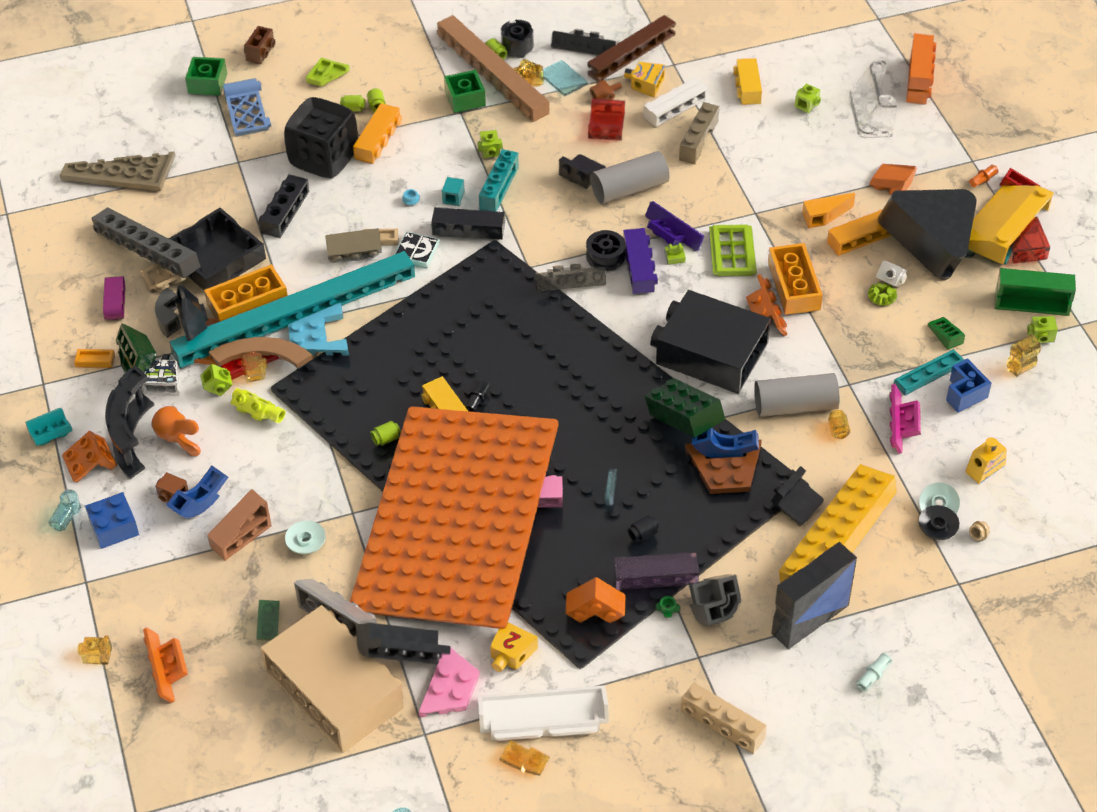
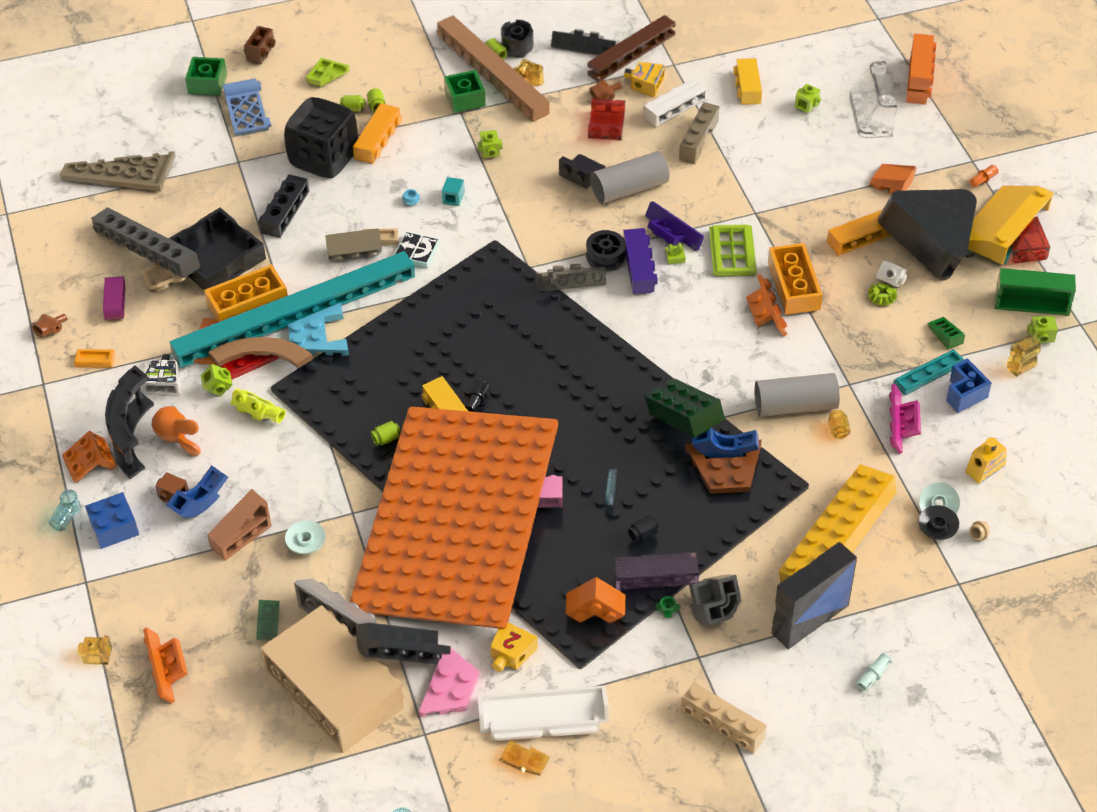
(48, 325): none -> dark orange piece
(48, 427): teal bracket -> none
(134, 349): dark green wedge -> none
(164, 309): dark grey brick -> none
(191, 313): black wedge -> none
(254, 366): clear yellow brick -> none
(468, 223): black brick -> none
(498, 181): teal brick -> none
(564, 78): clear light blue piece -> none
(711, 340): black brick -> none
(796, 497): black bracket -> none
(824, 210): light orange slope -> none
(1014, 178): red slope -> none

